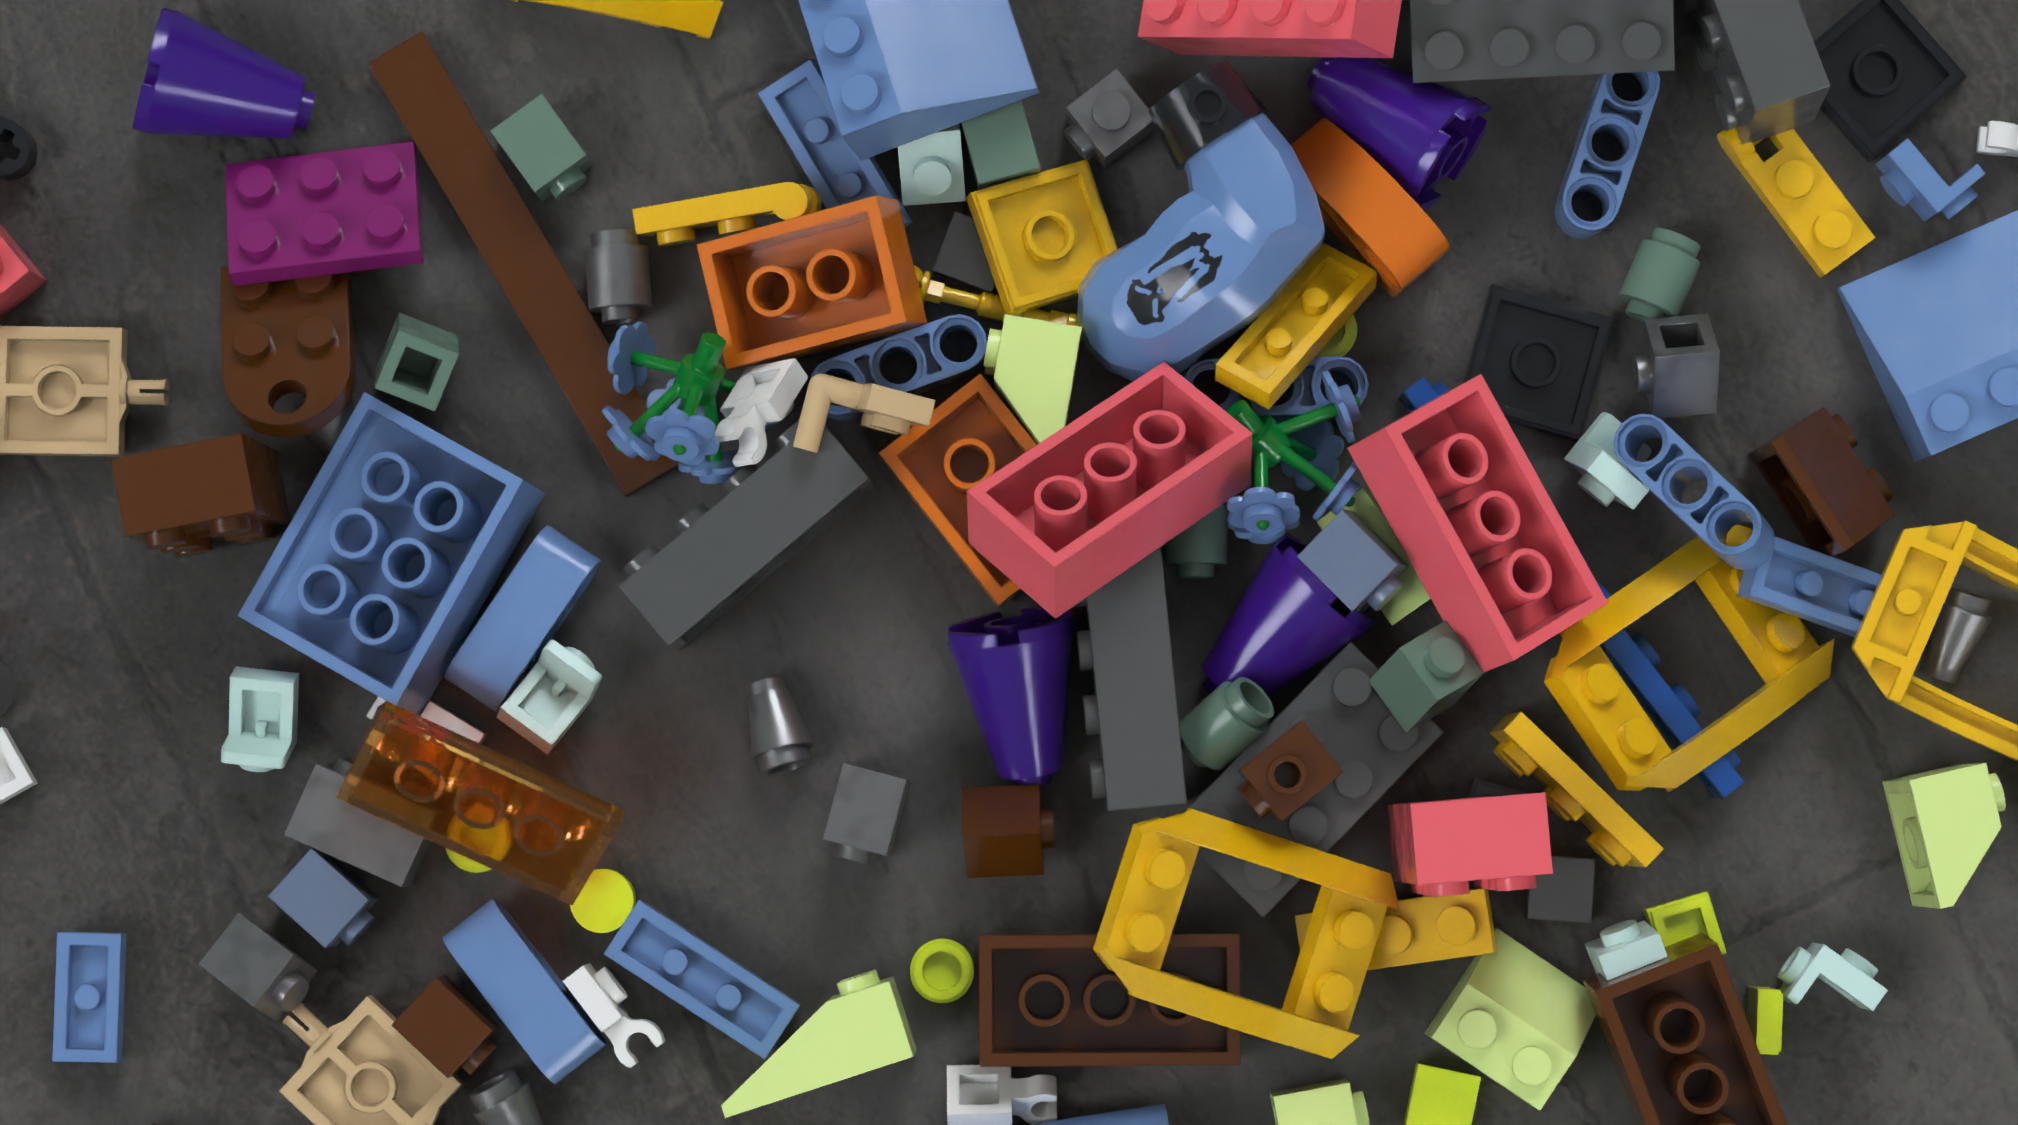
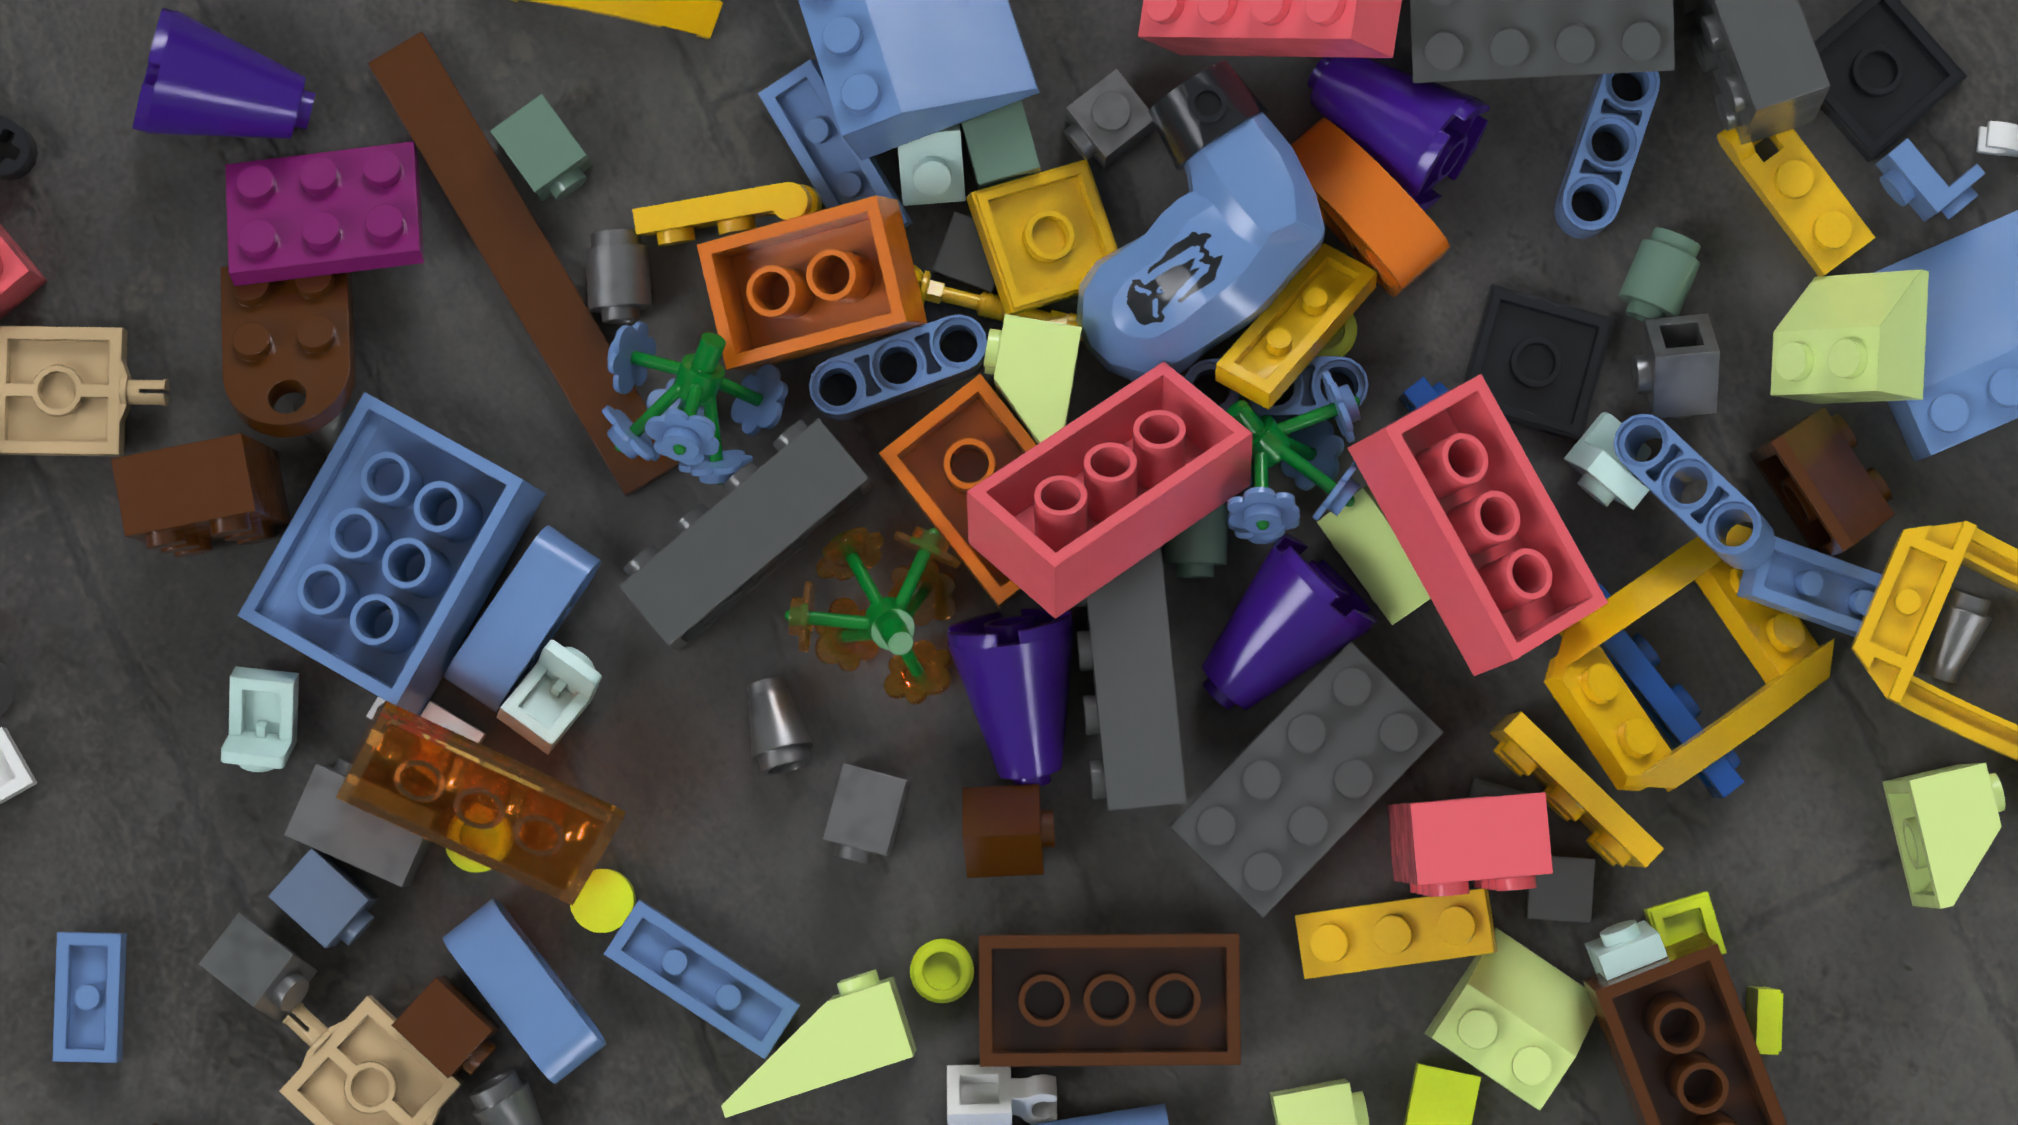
(417, 361): sand green brick -> none
(601, 999): white plate -> none
(758, 400): white plate -> none
(881, 407): tan plate -> none
(889, 621): none -> clear orange plant
(1225, 723): sand green brick -> none
(1287, 773): reddish brown brick -> none
(1331, 957): yellow wedge -> none
(1355, 563): sand blue brick -> none
(1426, 676): sand green brick -> none
(1846, 974): light aqua bracket -> none
(1854, 339): none -> yellowish green slope

